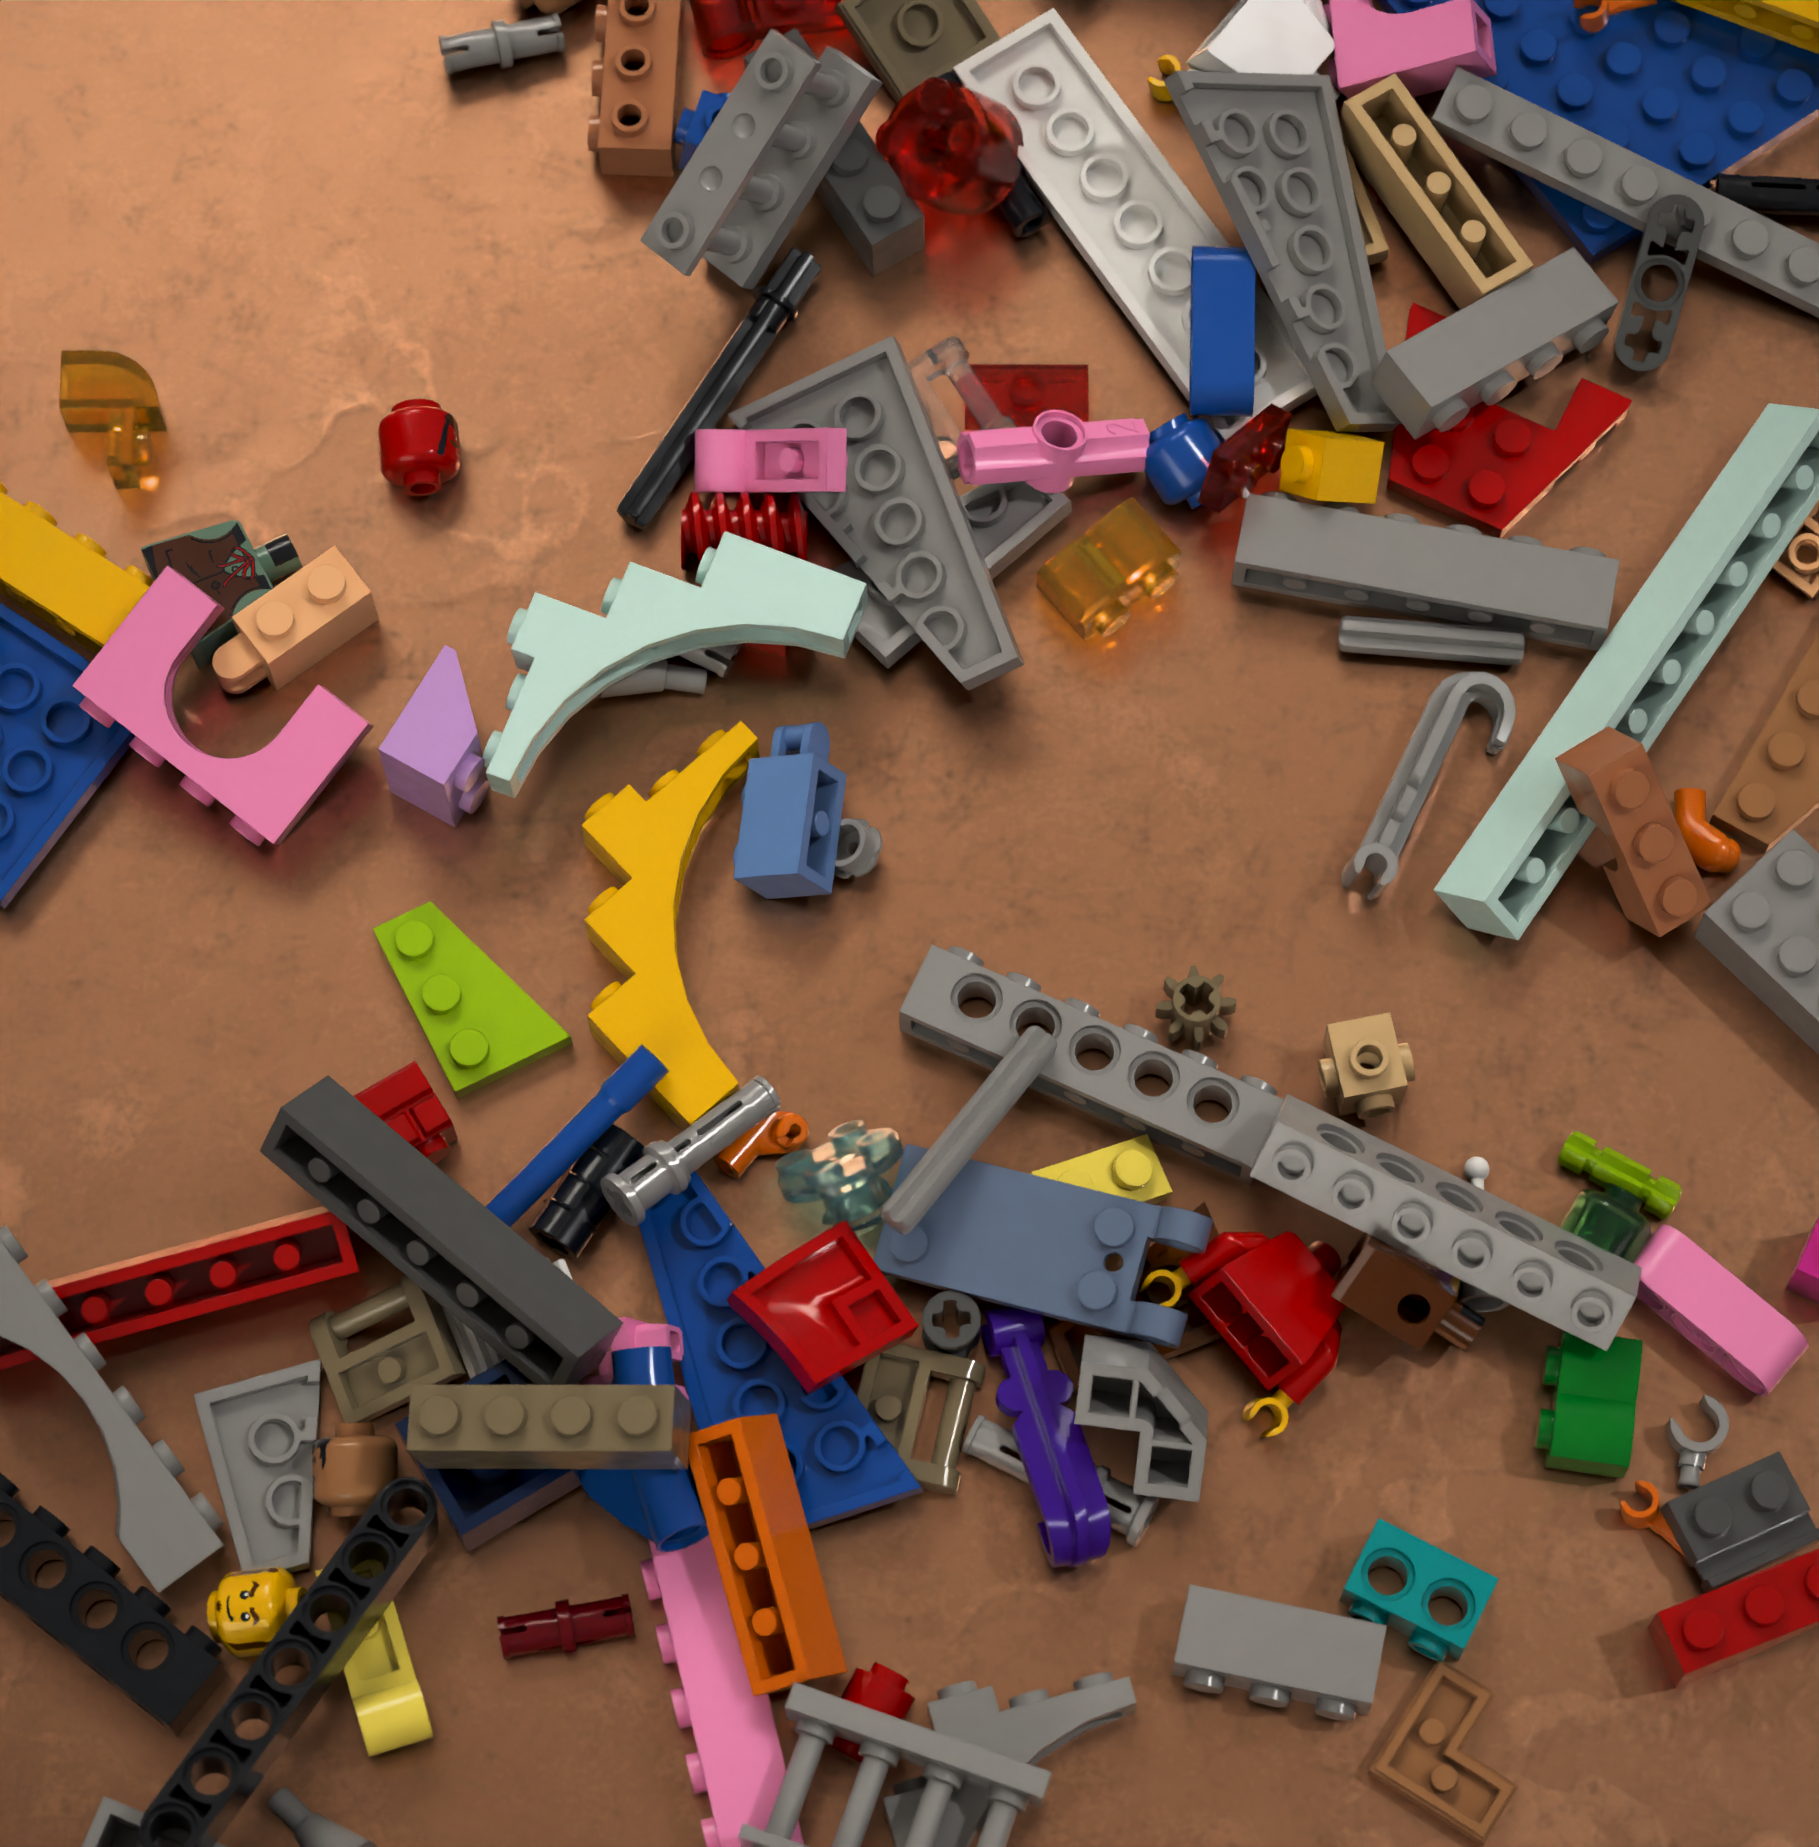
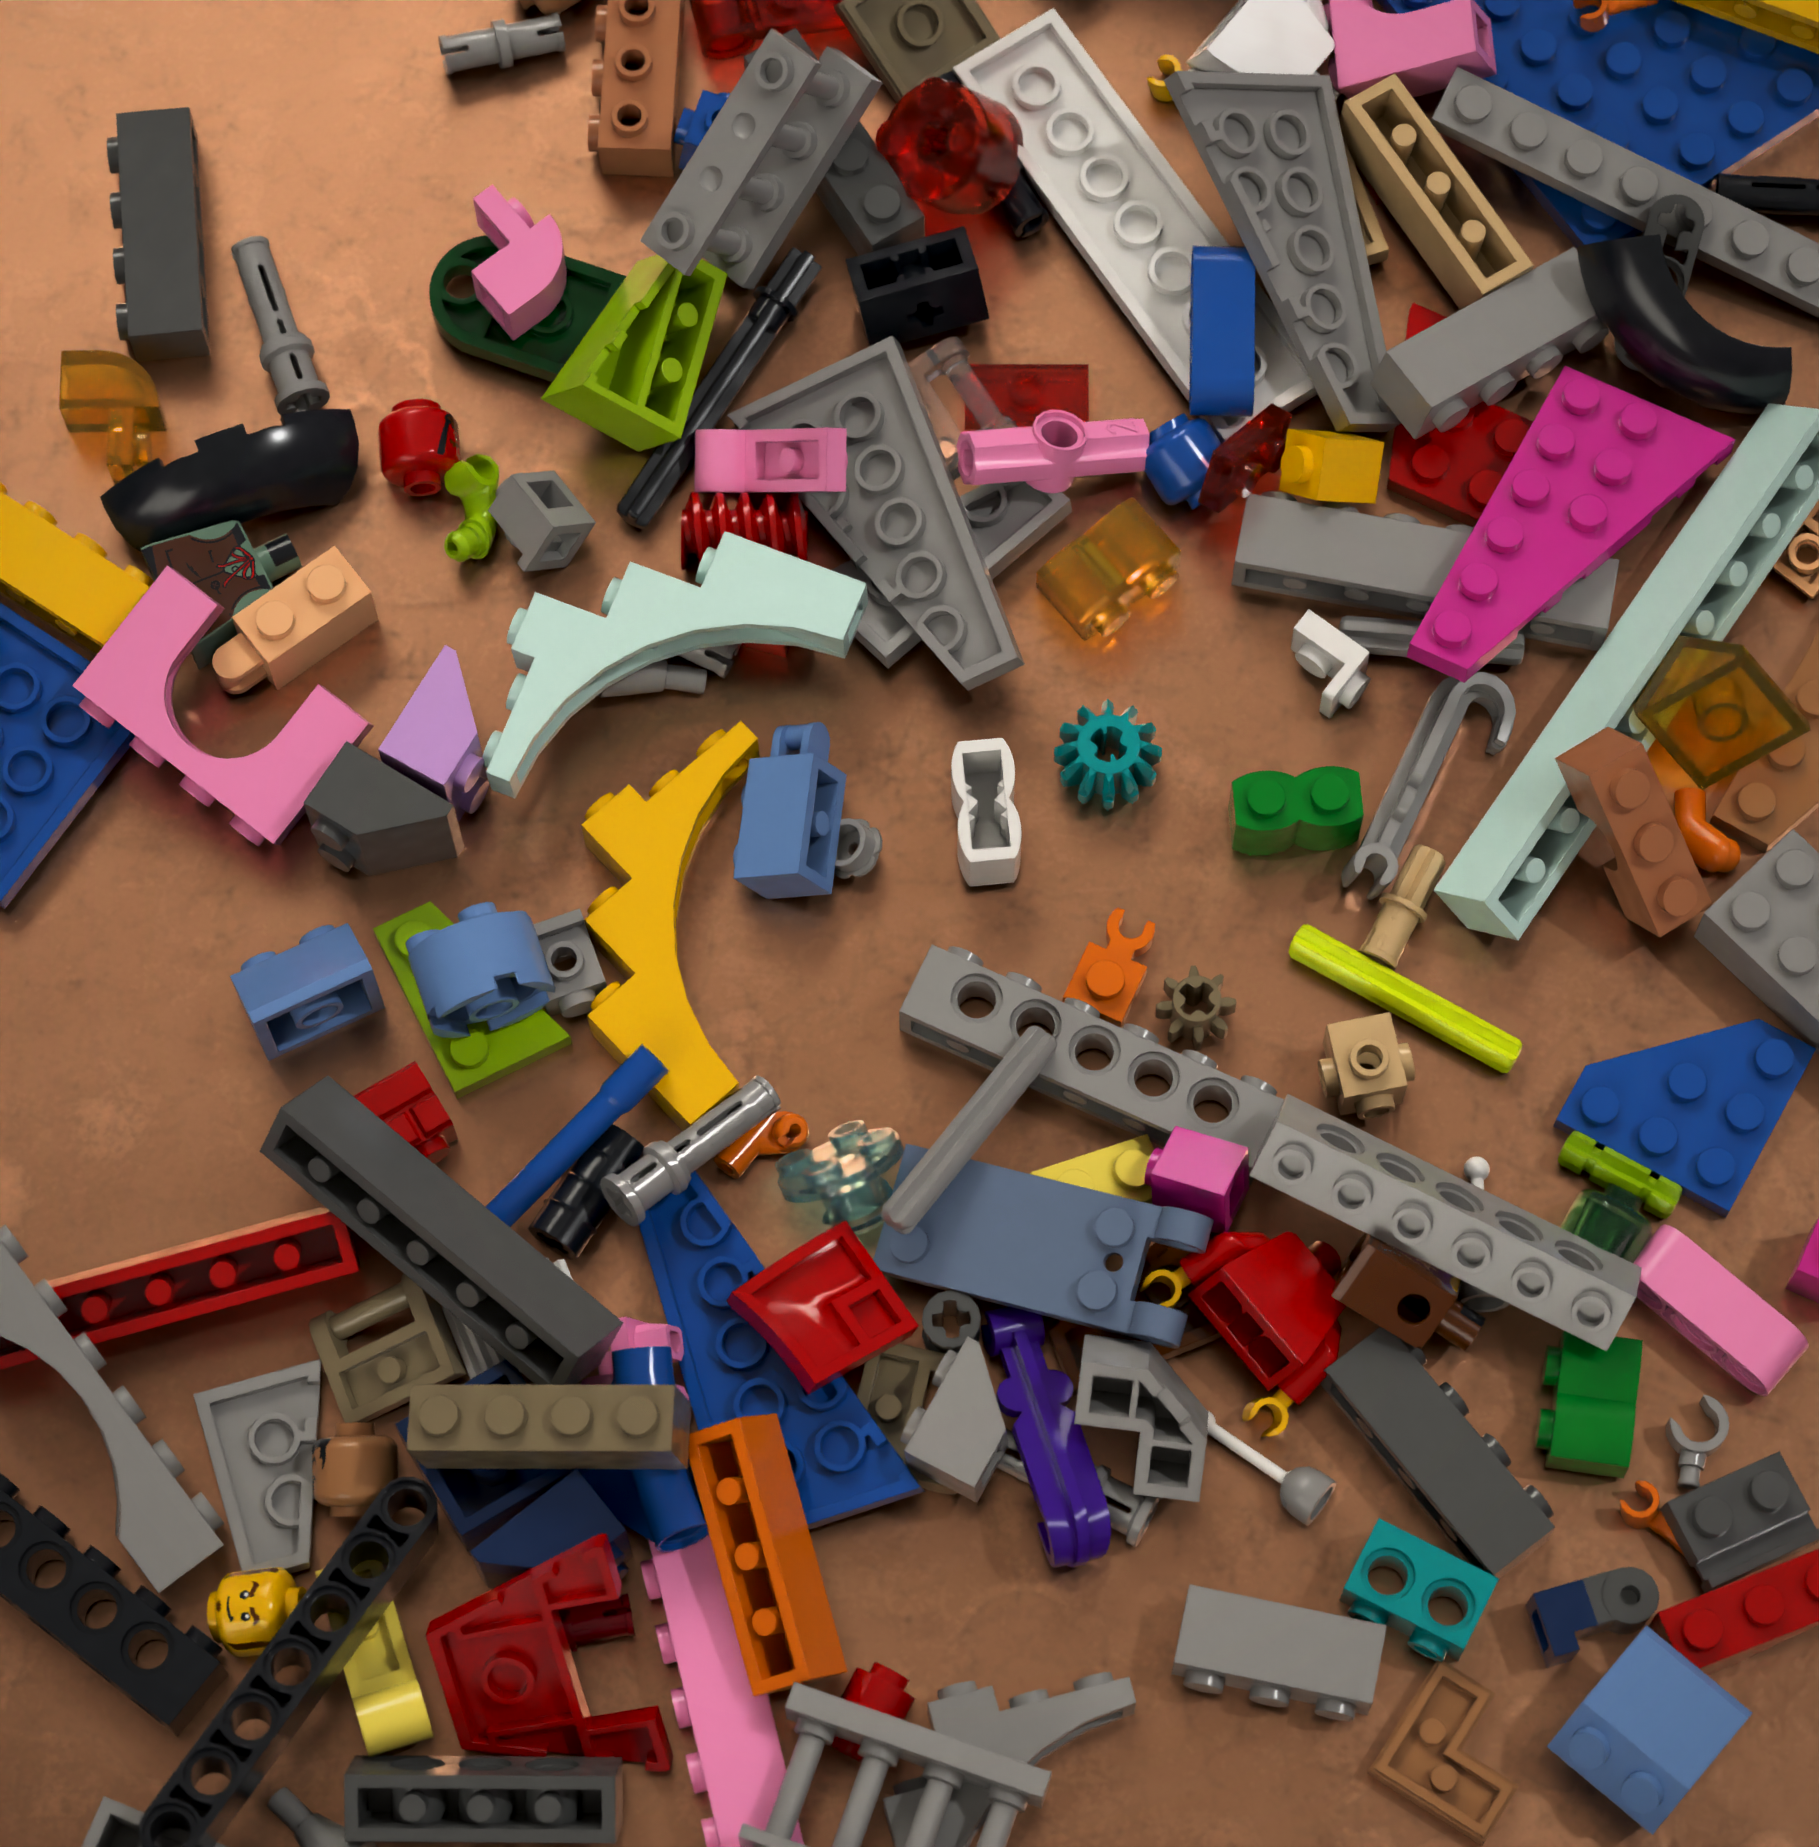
(161, 234): none -> dark grey brick
(239, 477): none -> black brick
(284, 350): none -> light grey pin
(307, 989): none -> medium blue slope
(378, 817): none -> dark grey slope
(476, 485): none -> lime piece
(480, 970): none -> medium blue brick
(483, 1799): none -> dark grey brick
(515, 1676): none -> red wing
(528, 271): none -> bright pink brick
(541, 519): none -> light grey brick
(542, 348): none -> dark green plate
(548, 1527): none -> dark blue slope
(576, 988): none -> light grey brick
(642, 355): none -> lime wedge
(918, 287): none -> black brick
(962, 1429): none -> light grey slope
(986, 811): none -> white brick
(1101, 732): none -> teal gear
(1109, 975): none -> orange plate
(1200, 1176): none -> dark pink brick
(1302, 1490): none -> light grey hinge
(1311, 810): none -> green brick
(1329, 652): none -> white bracket
(1403, 906): none -> tan axle
(1405, 998): none -> neon yellow axle
(1438, 1453): none -> dark grey brick
(1566, 504): none -> dark pink wing
(1603, 1602): none -> leg
(1649, 1729): none -> medium blue slope
(1670, 339): none -> black brick
(1692, 1106): none -> blue plate
(1716, 709): none -> clear yellow slope

